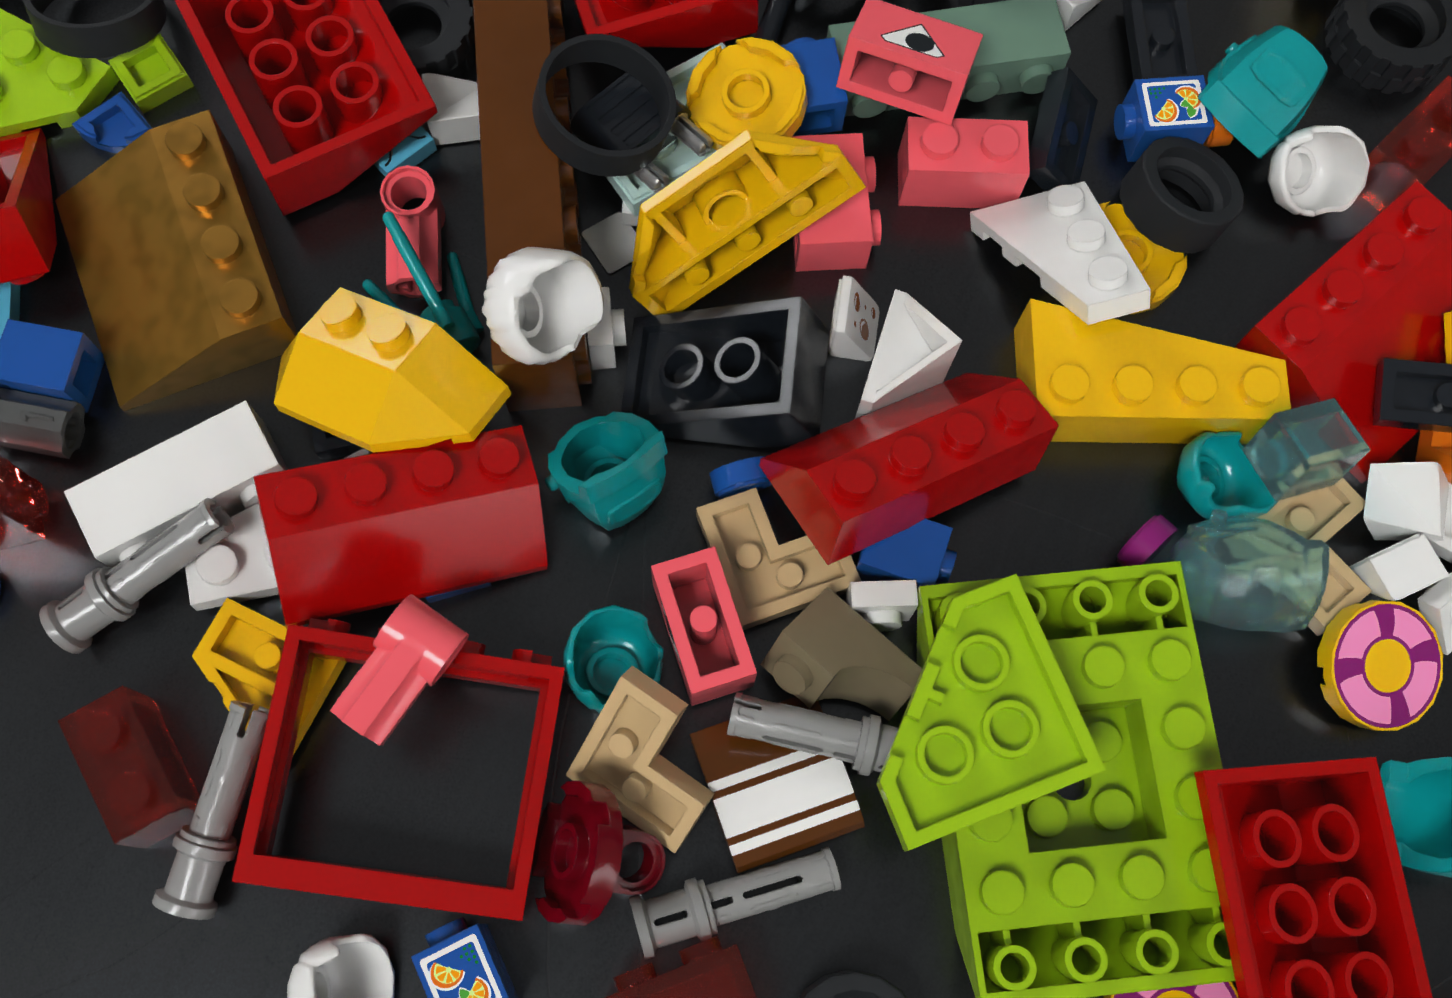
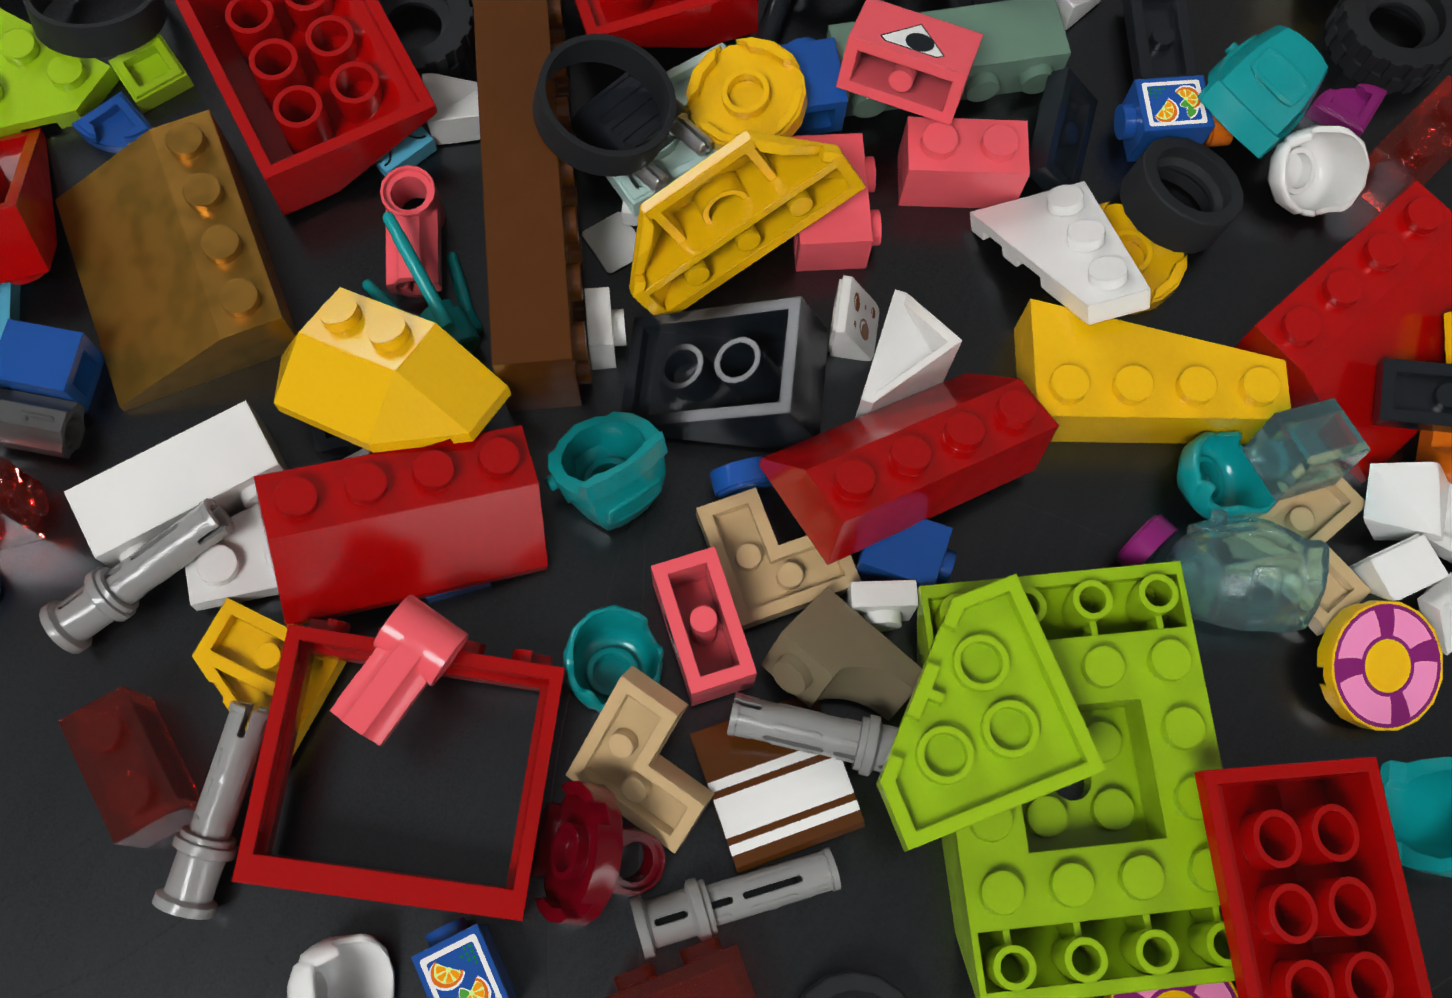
(542, 303): white hair -> none
(1347, 107): none -> magenta tile

